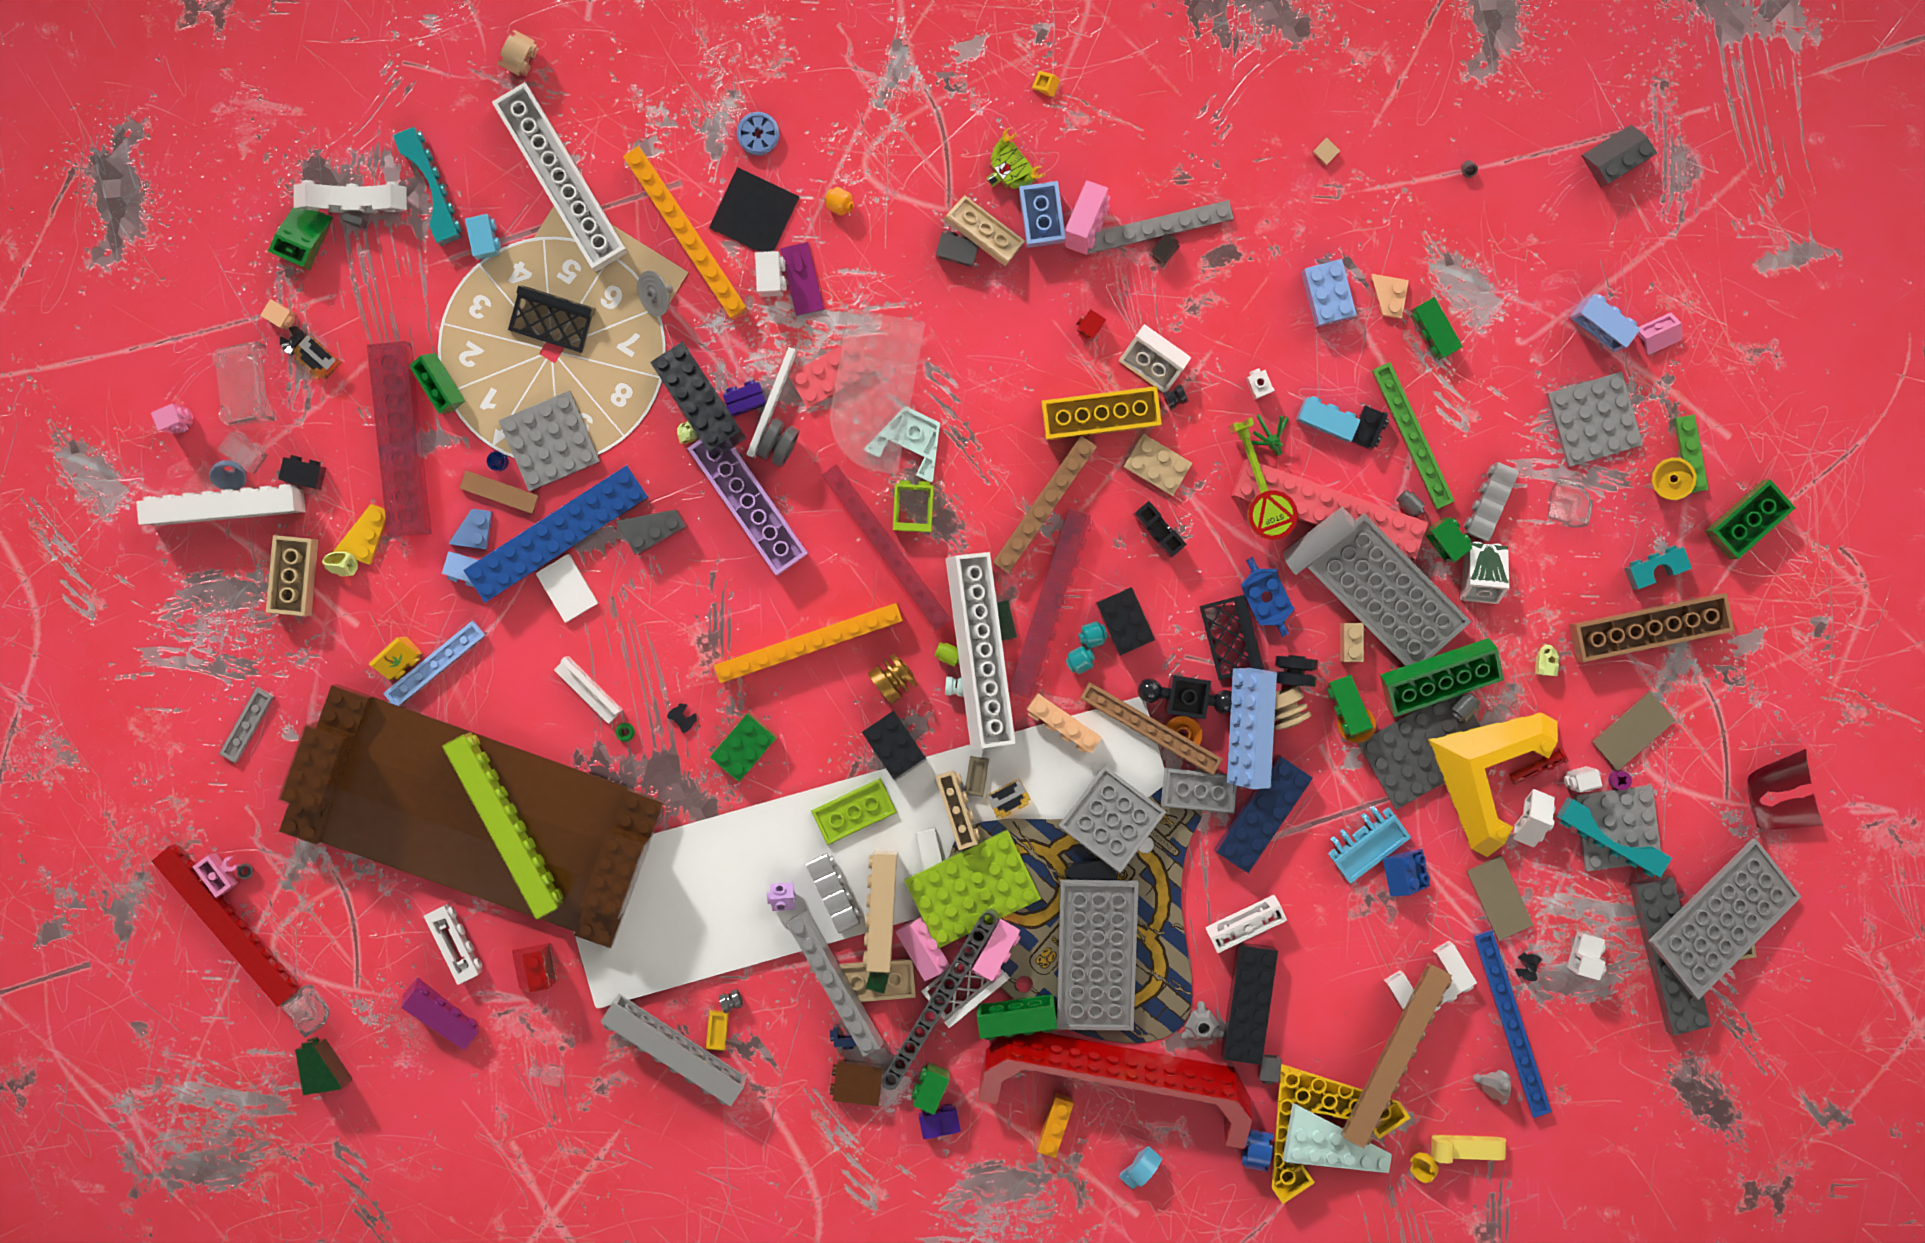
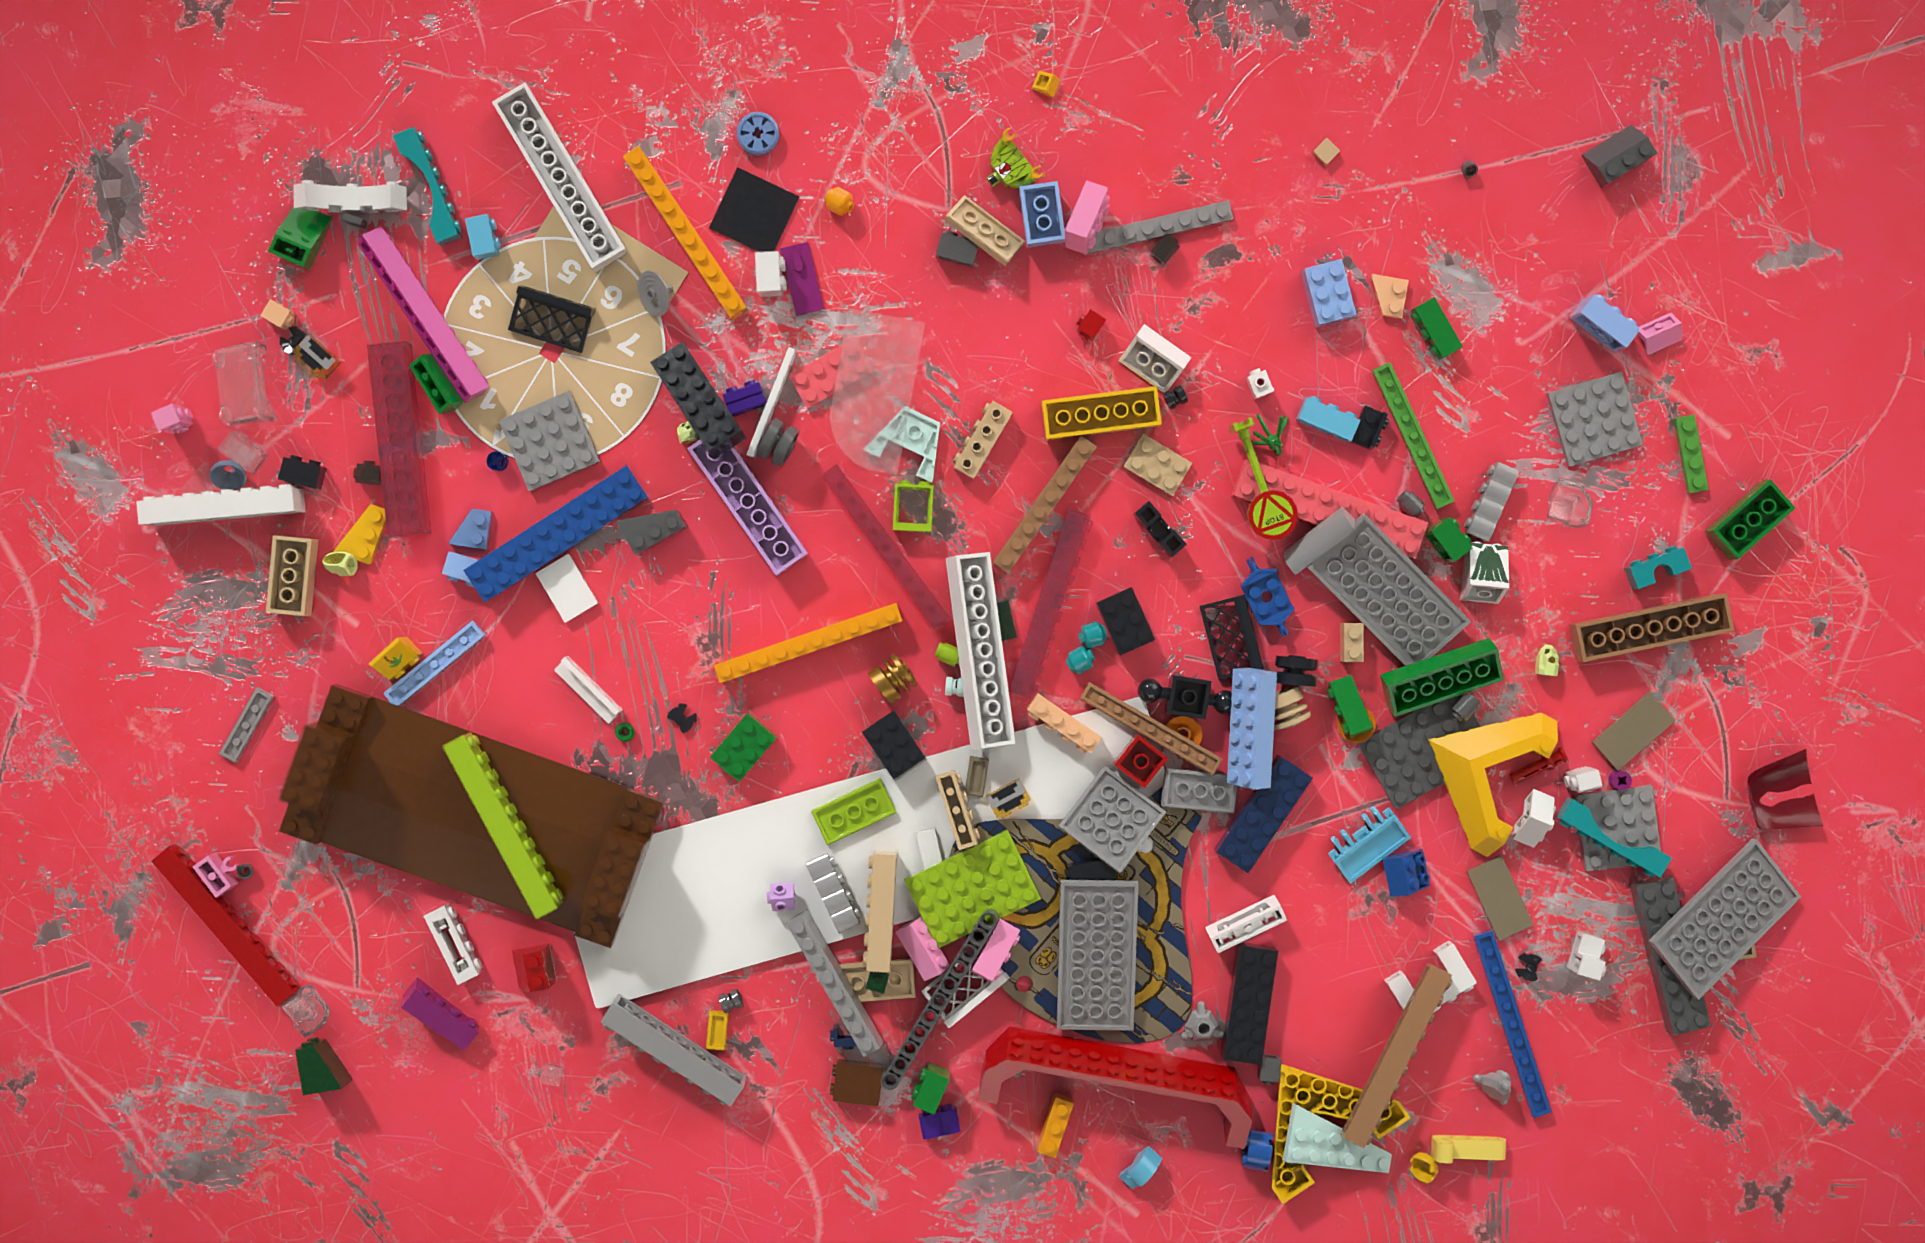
(367, 473): none -> clear smoke brick
(423, 314): none -> brick
(499, 492): medium nougat tile -> none
(517, 53): tan brick -> none
(982, 440): none -> tan brick
(1017, 1017): green brick -> none
(1140, 760): none -> red brick
(1685, 478): yellow wheel -> none

